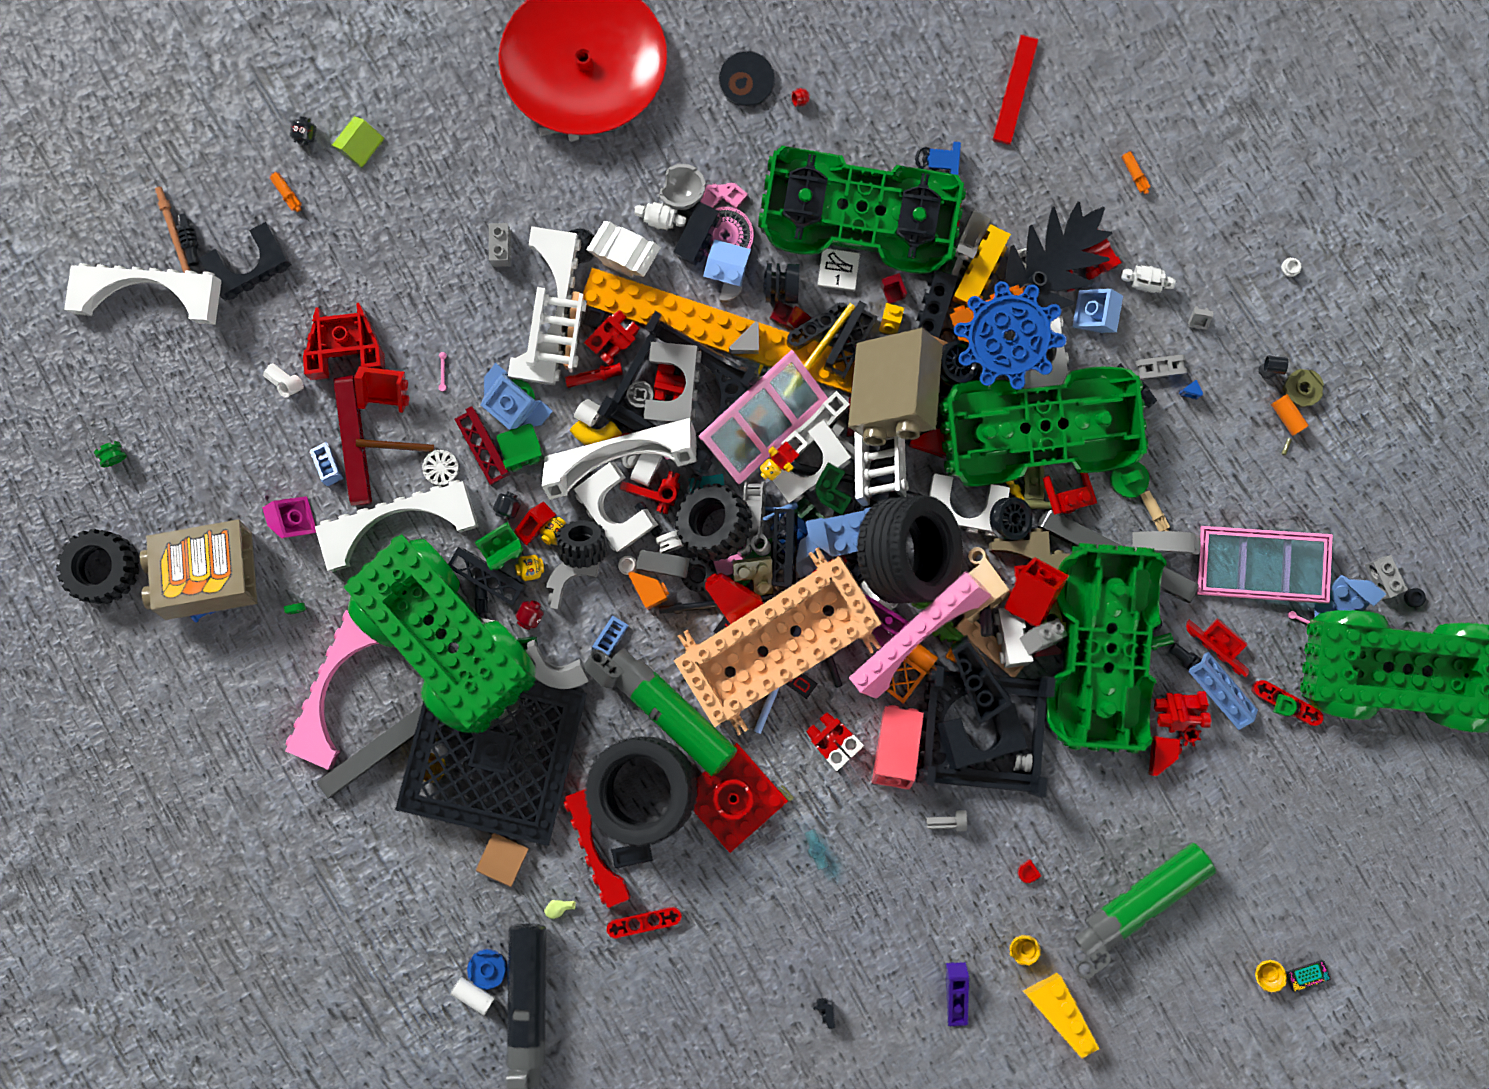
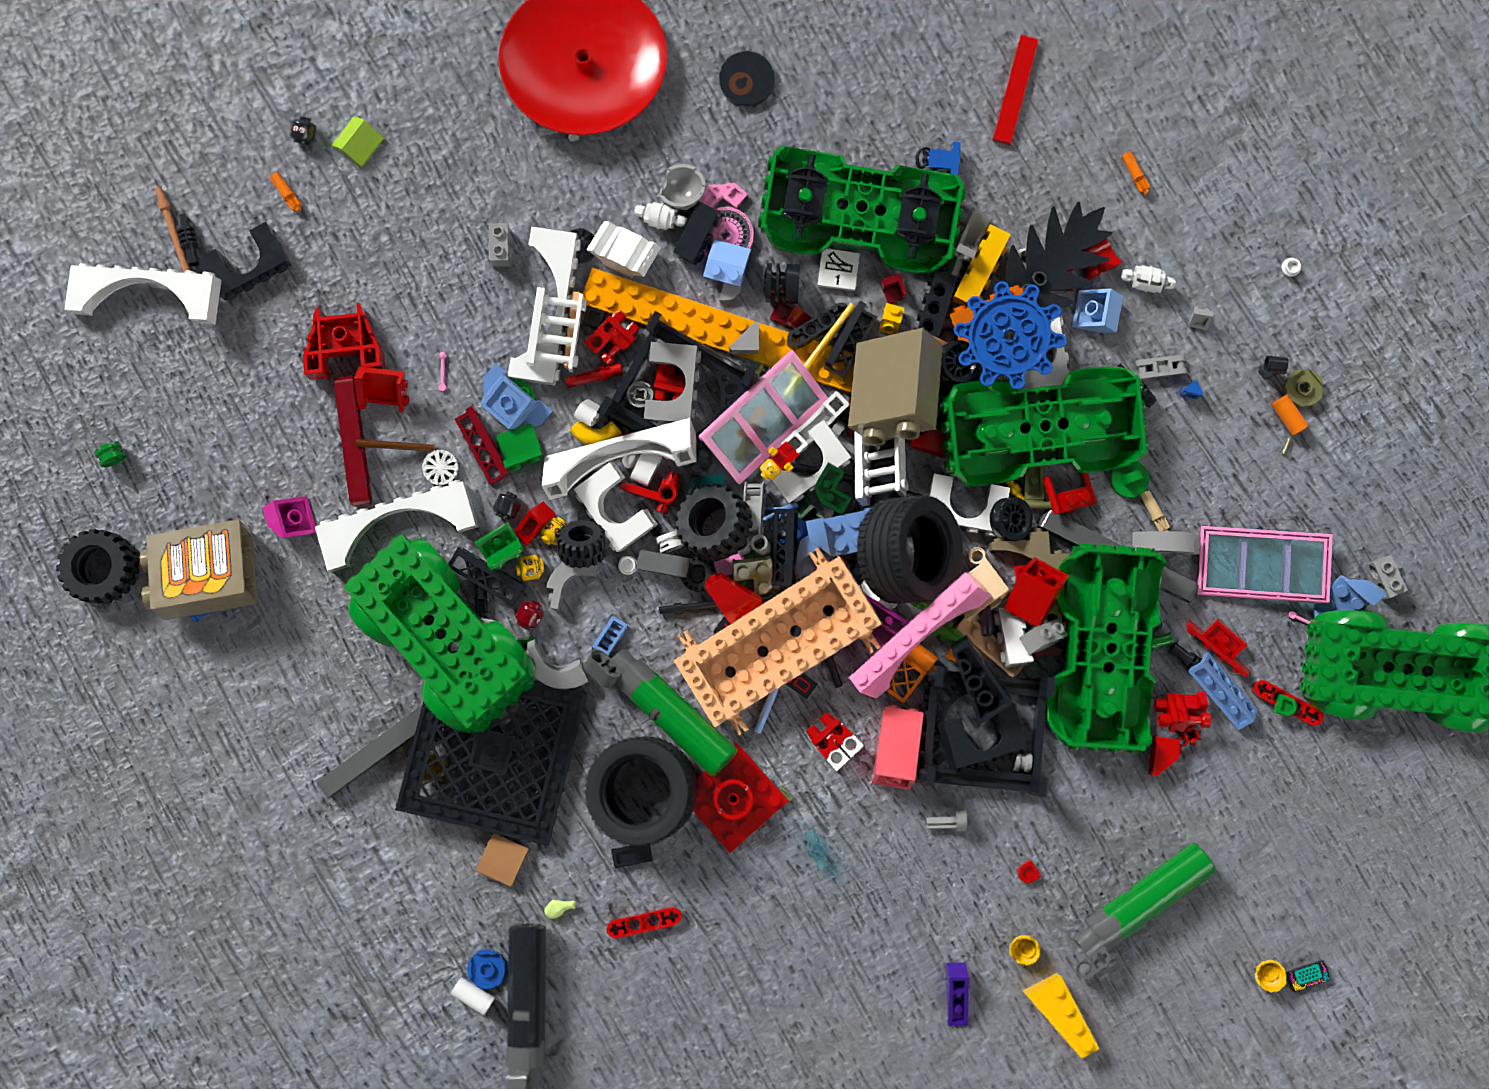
(285, 384): white piece -> none
(295, 608): green tile -> none
(311, 735): bright pink arch -> none
(332, 474): medium blue slope -> none
(611, 885): red arch -> none
(649, 590): orange slope -> none
(800, 97): red plate -> none
(828, 1014): black bracket -> none
(1414, 597): black tile -> none

